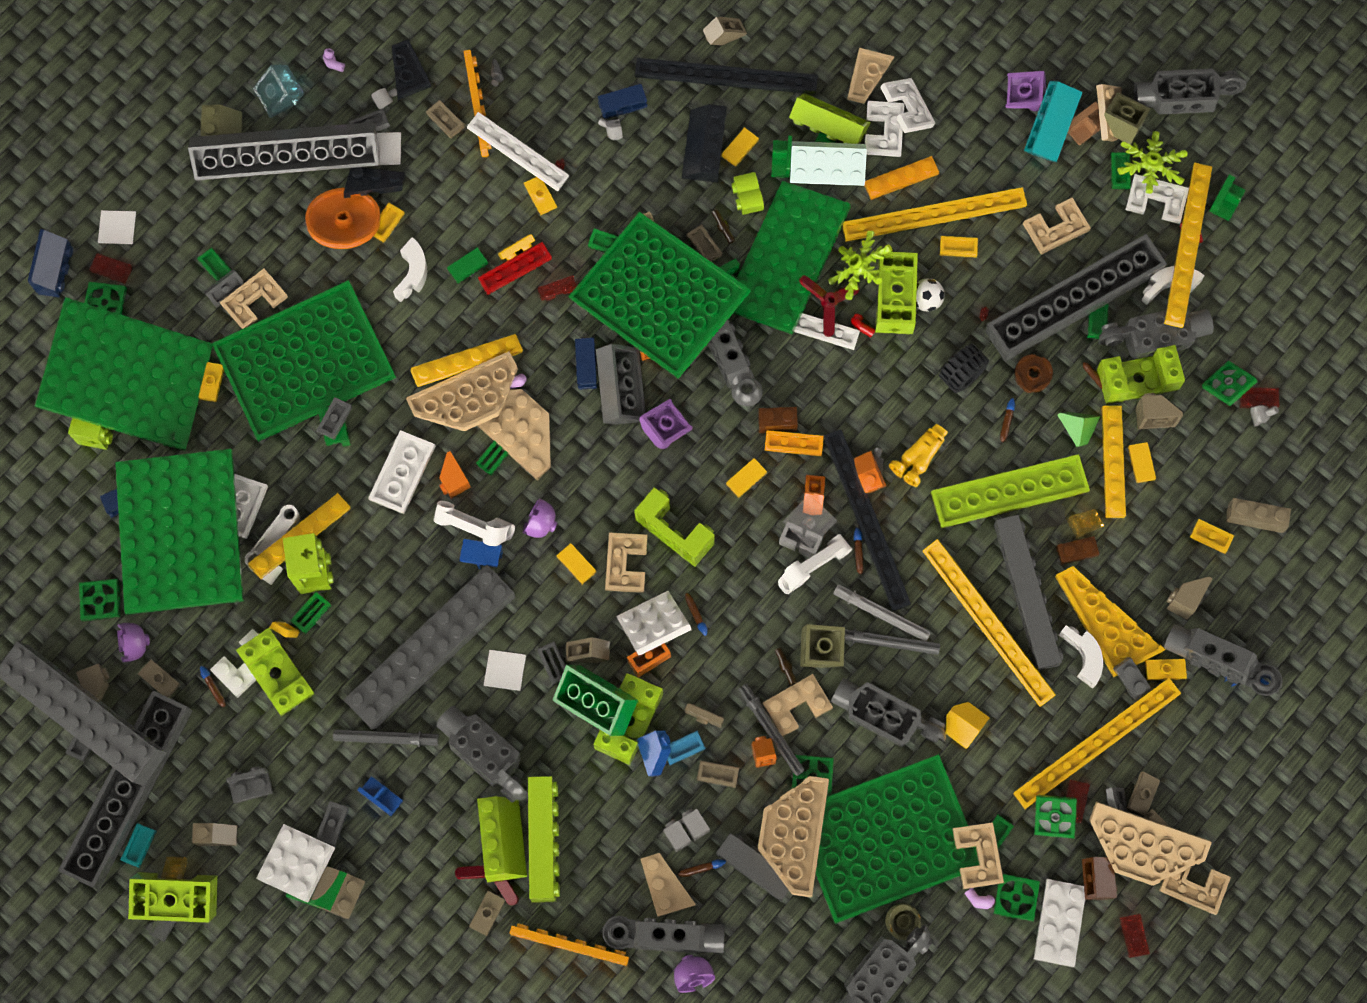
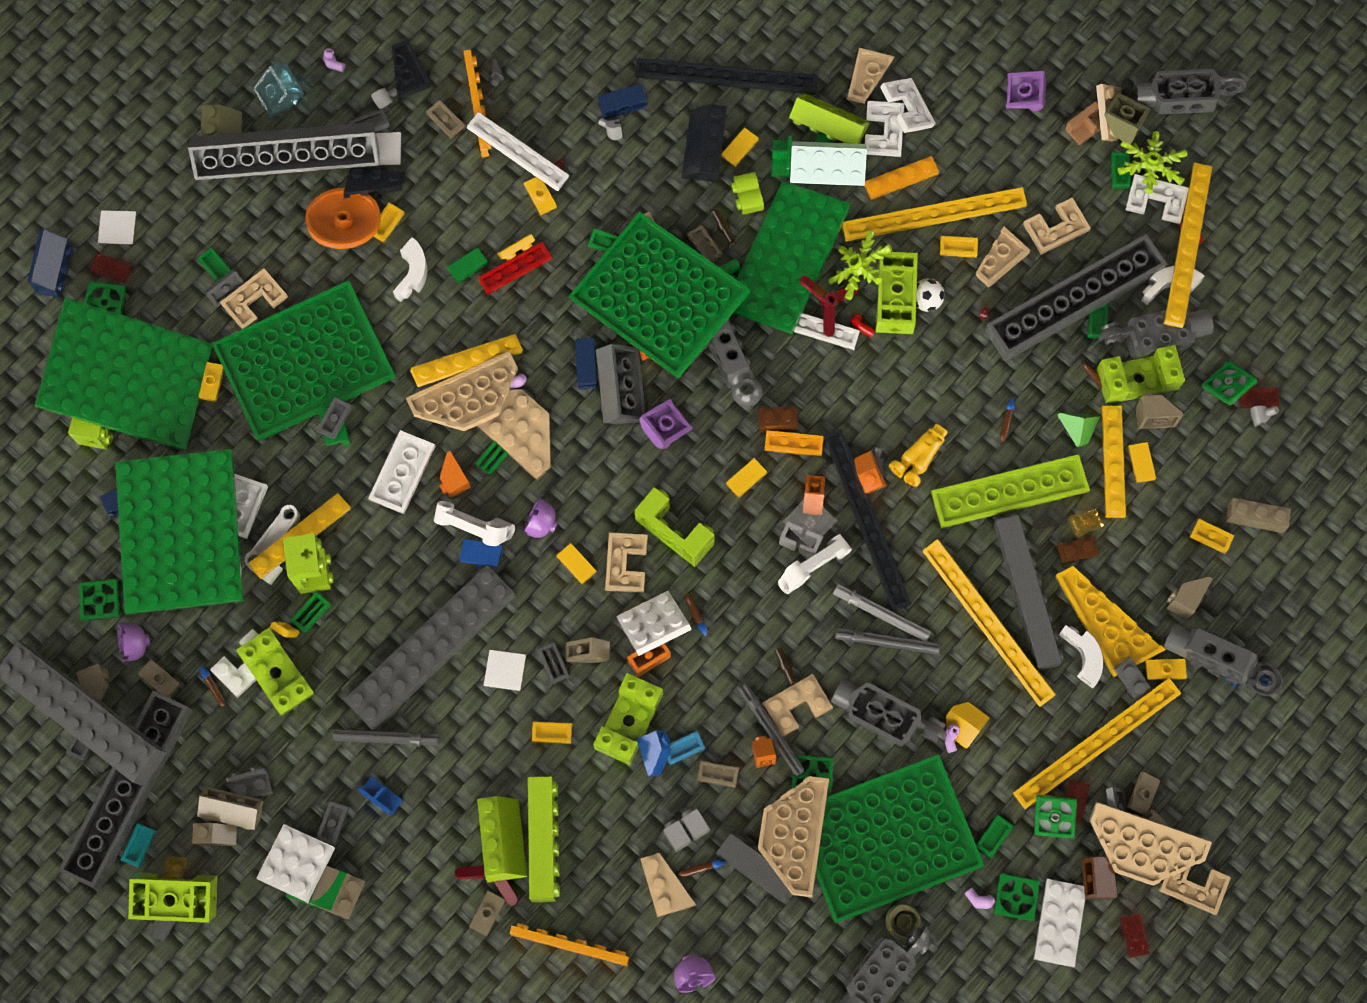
(230, 808): none -> brick
(483, 751): dark grey brick -> none
(552, 732): none -> yellow tile
(555, 288): clear red plate -> none
(595, 700): green brick -> none
(640, 935): dark grey brick -> none
(704, 716): dark tan plate -> none
(724, 30): dark tan slope -> none
(822, 646): olive slope -> none
(858, 550): reddish brown piece -> none
(951, 734): none -> lavender arm
(964, 368): black tyre -> none
(989, 867): tan plate -> none
(1002, 257): none -> tan wing
(1035, 363): reddish brown plate -> none
(1053, 121): teal brick -> none
(1227, 199): green panel -> none

